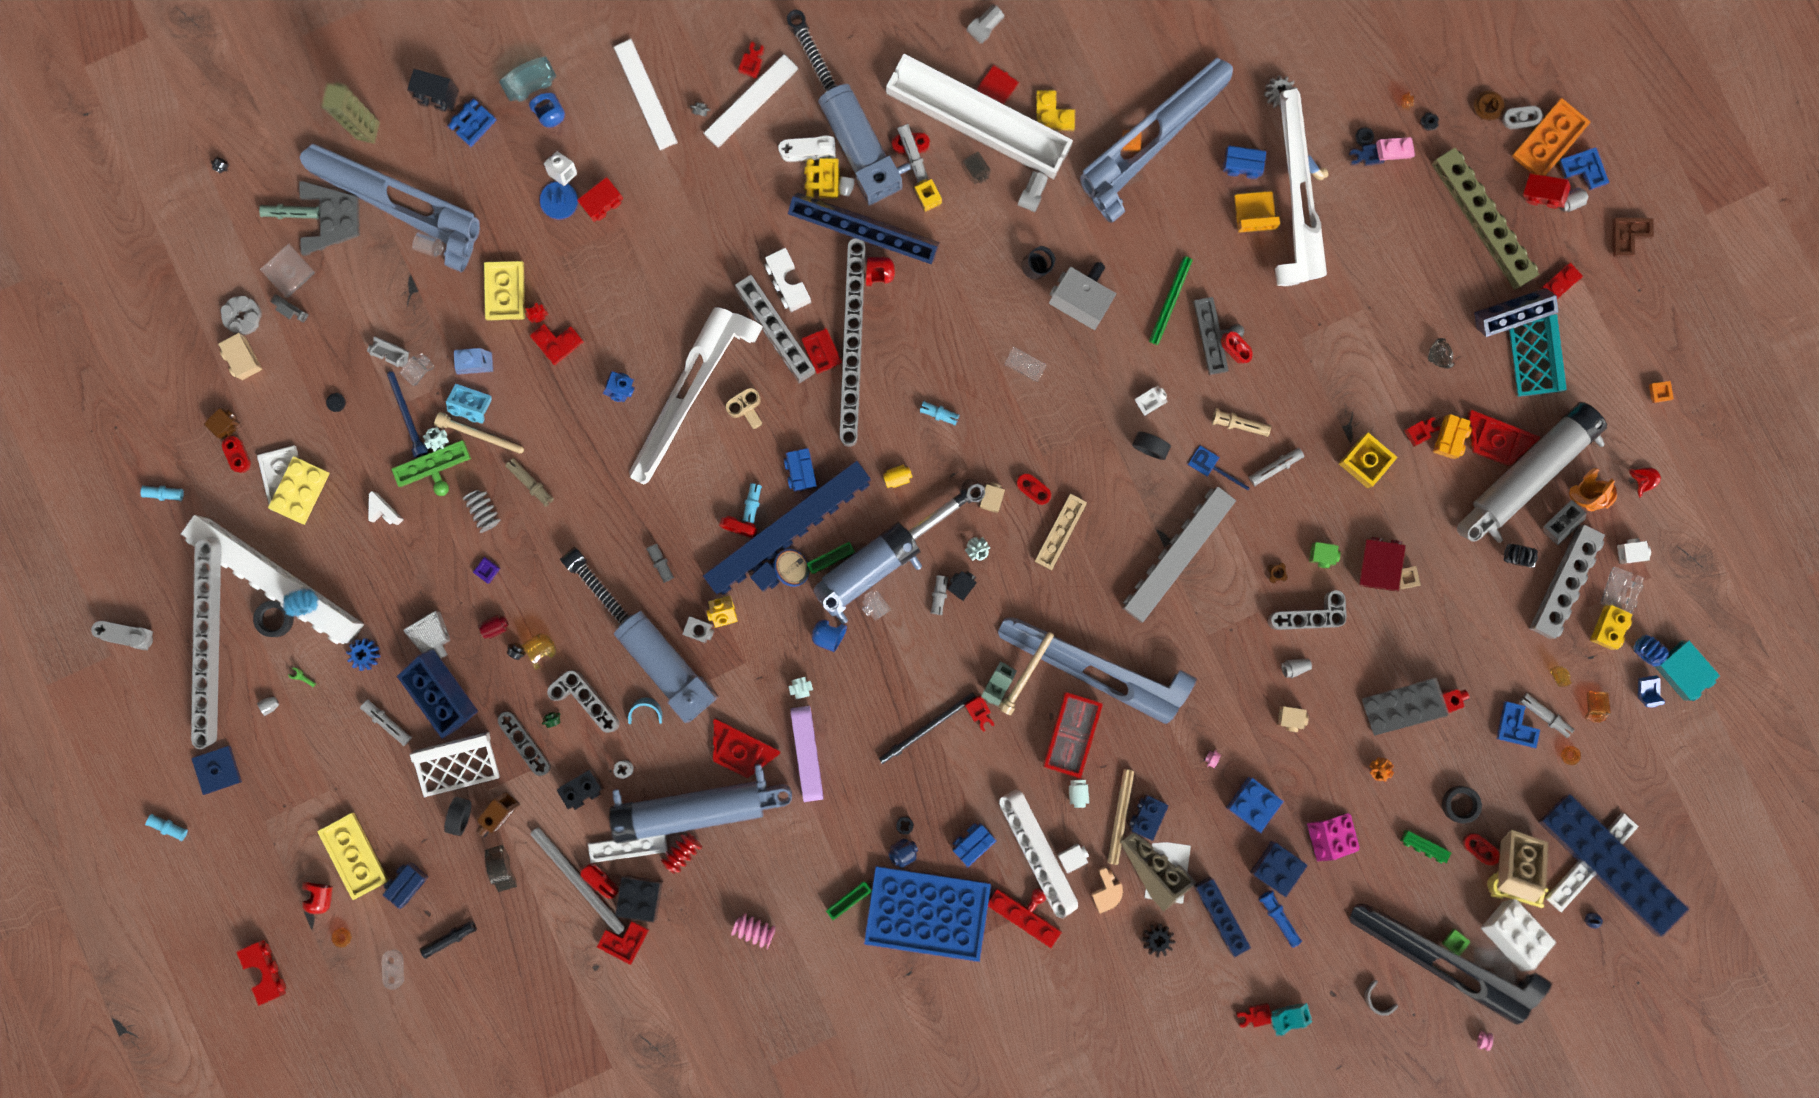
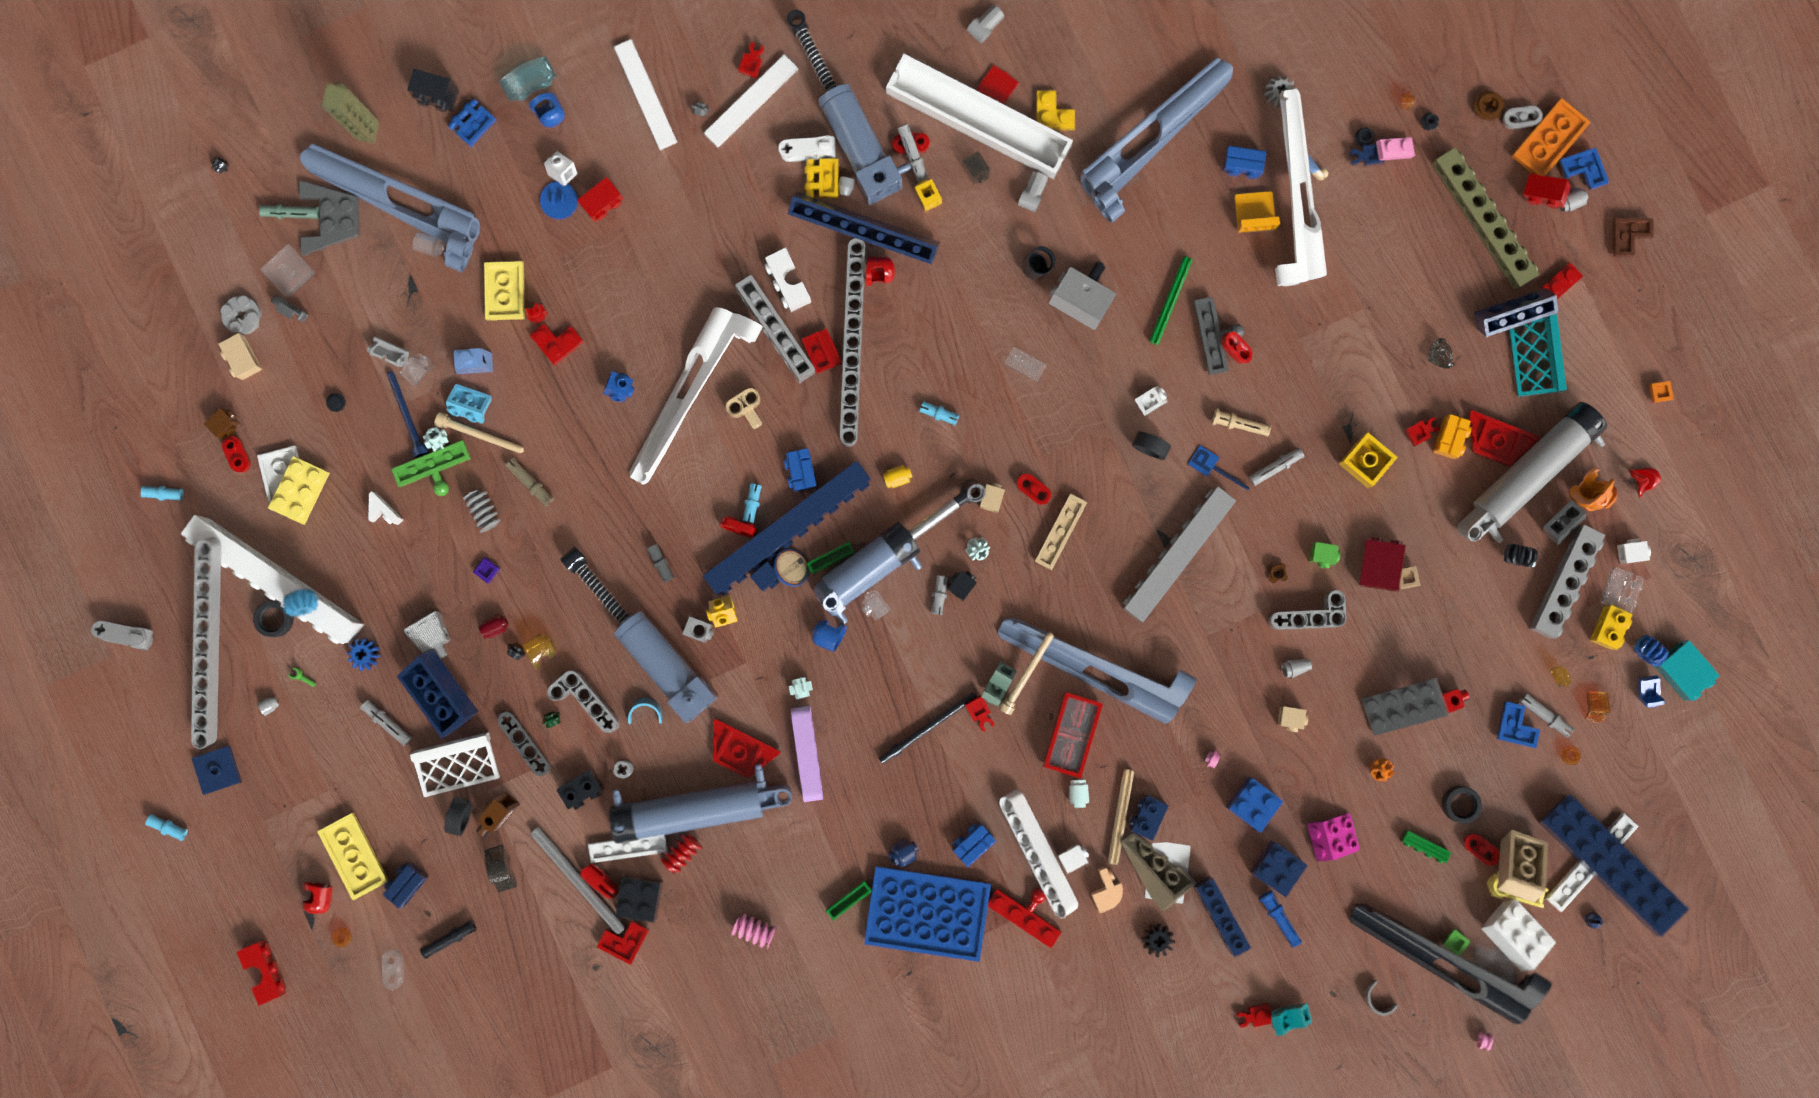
(898, 825): black bush -> none
(1134, 144): orange plate -> none

